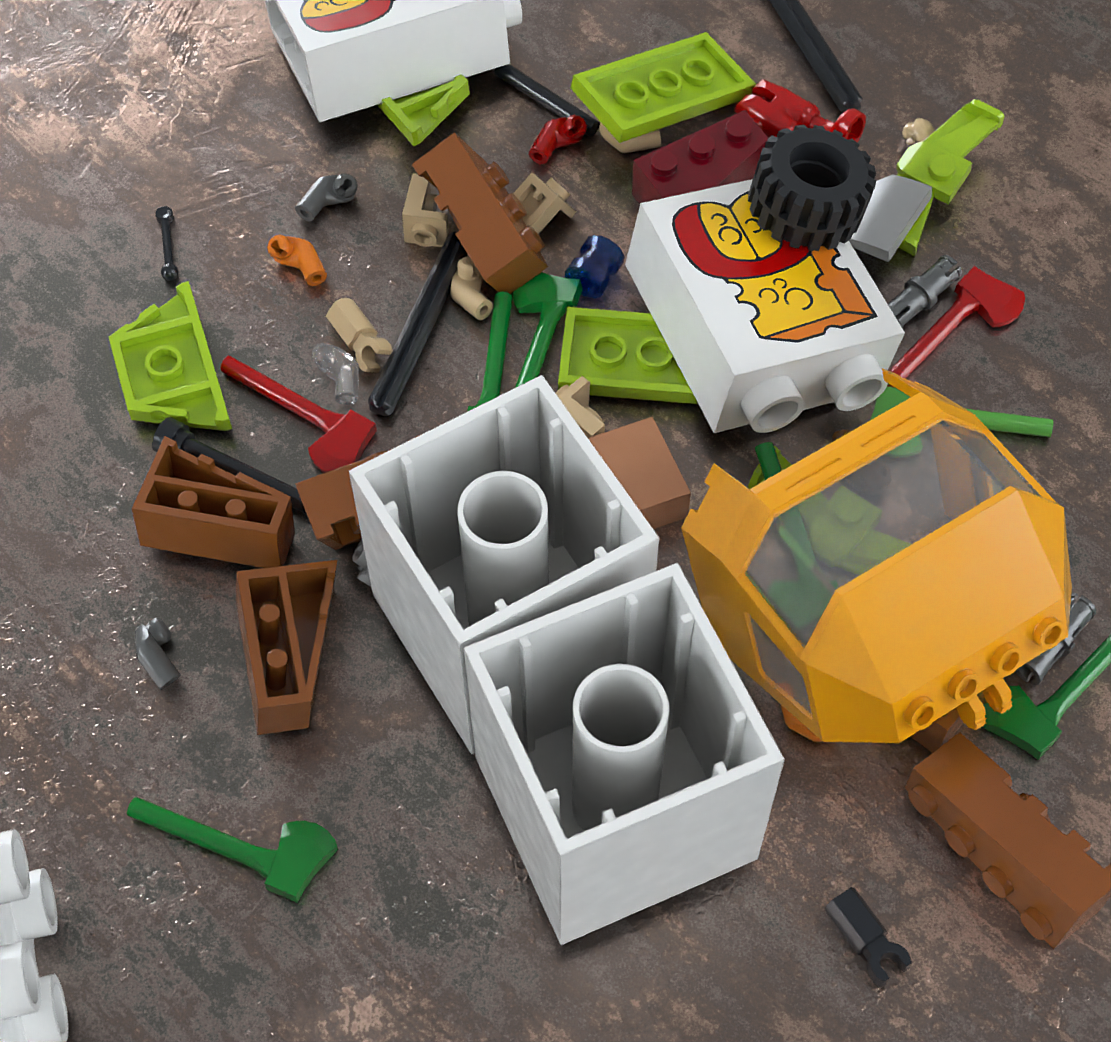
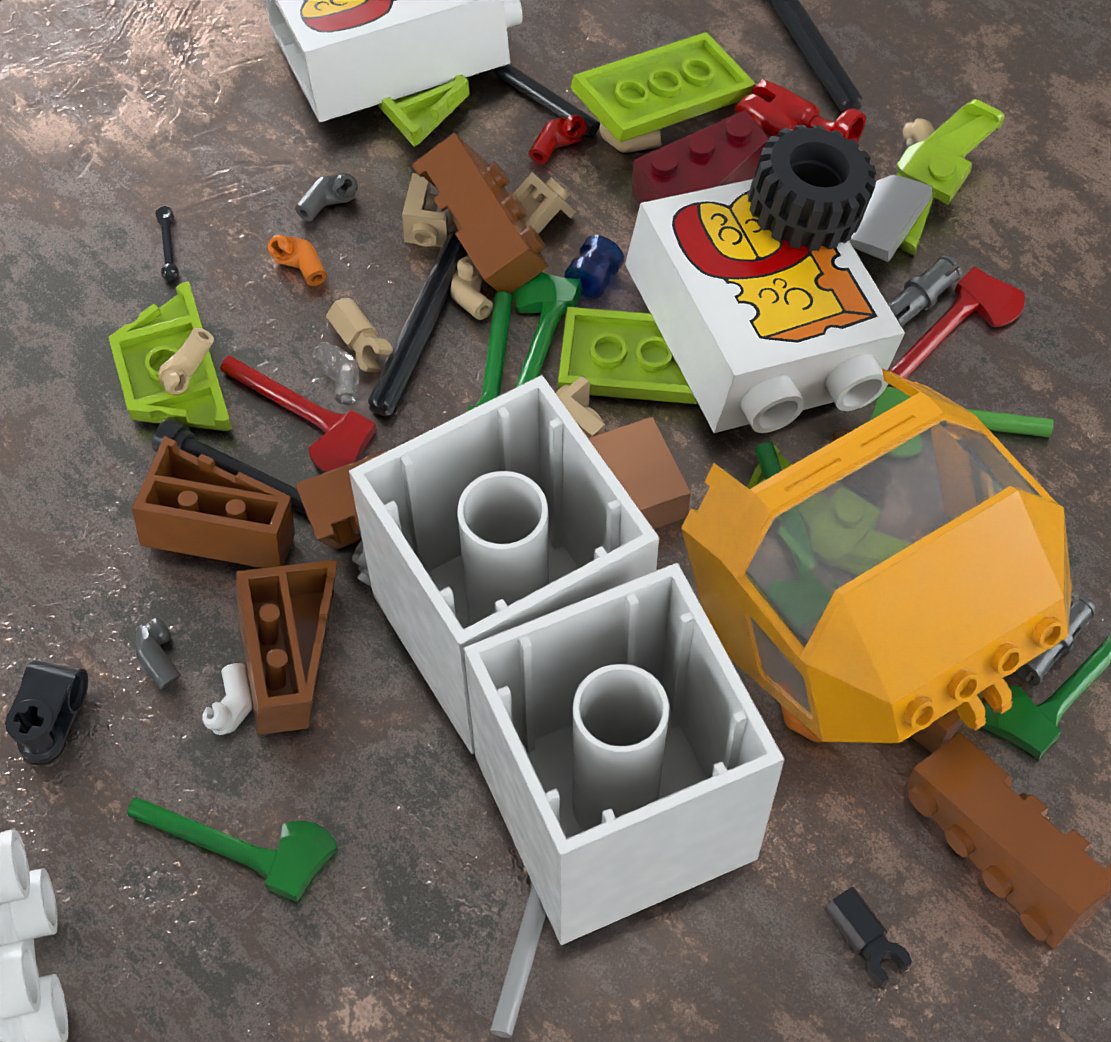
(46, 708): none -> black piece
(179, 368): none -> tan arm
(235, 706): none -> white arm
(519, 967): none -> light grey bar

